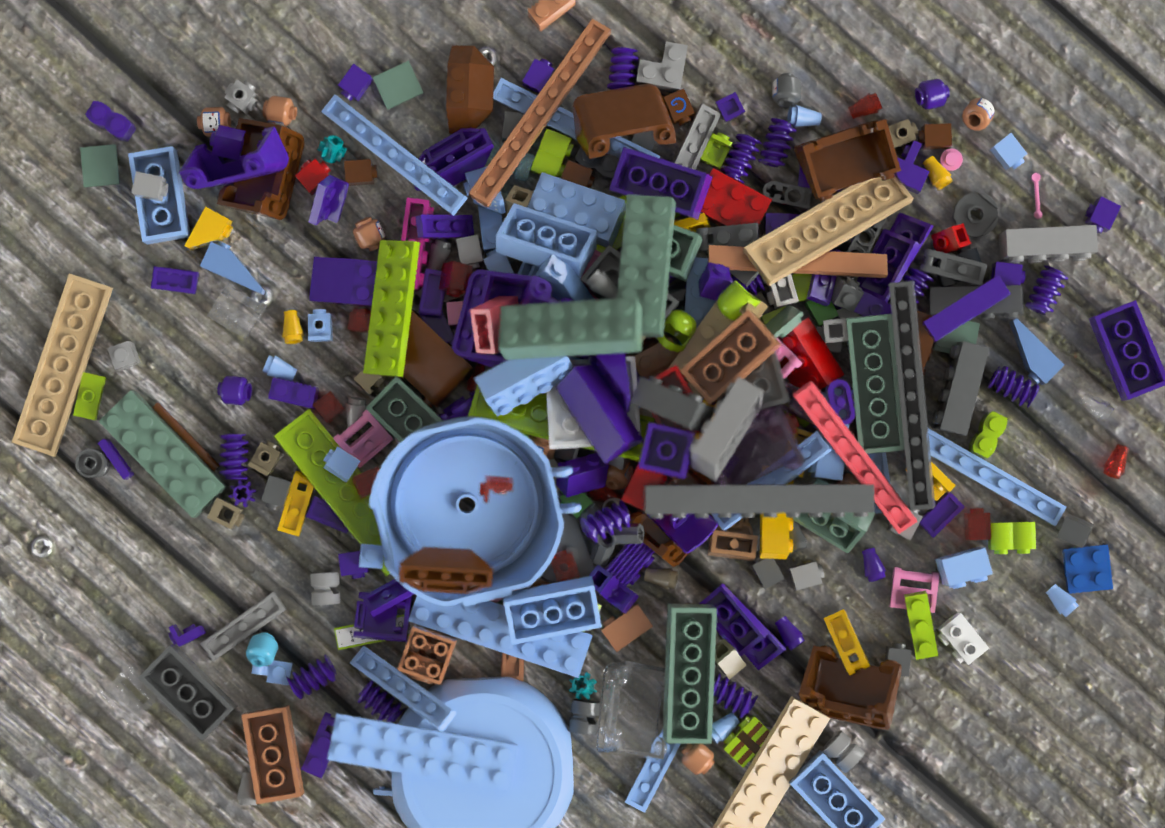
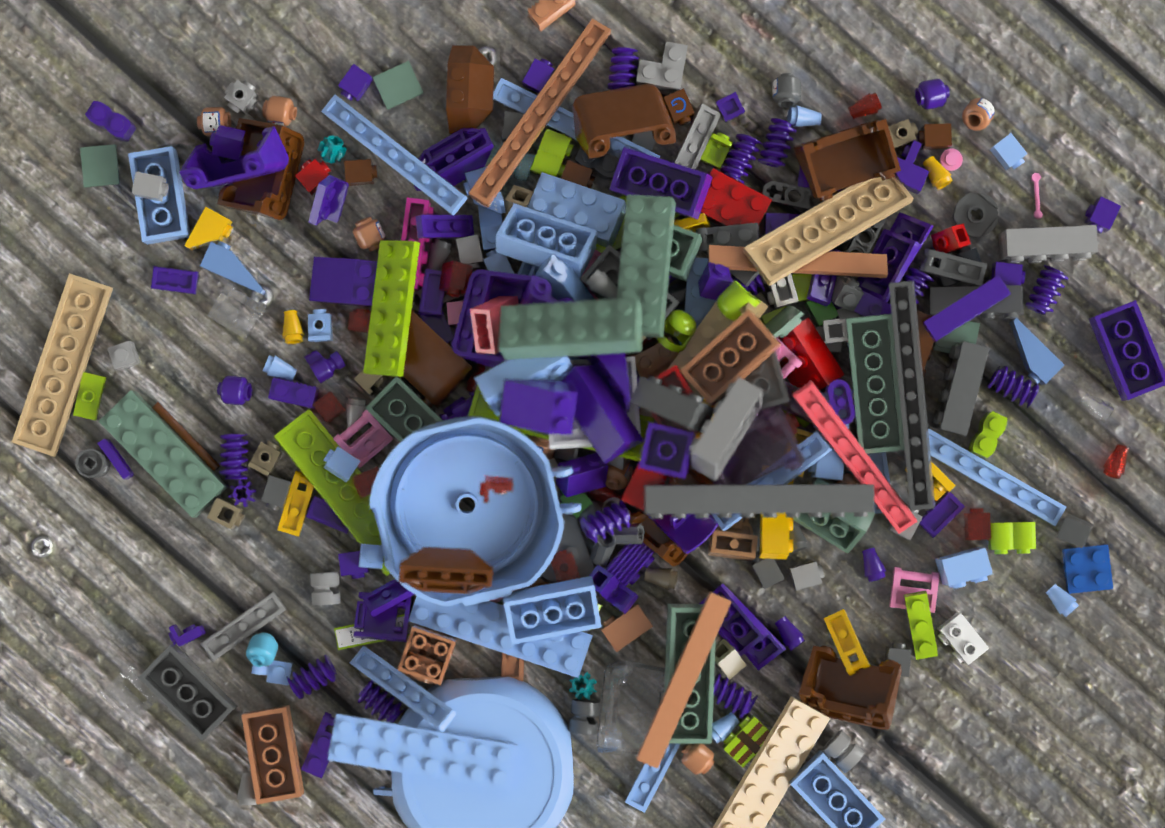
(323, 367): none -> dark purple piece
(539, 405): none -> dark purple slope
(683, 680): none -> nougat tile

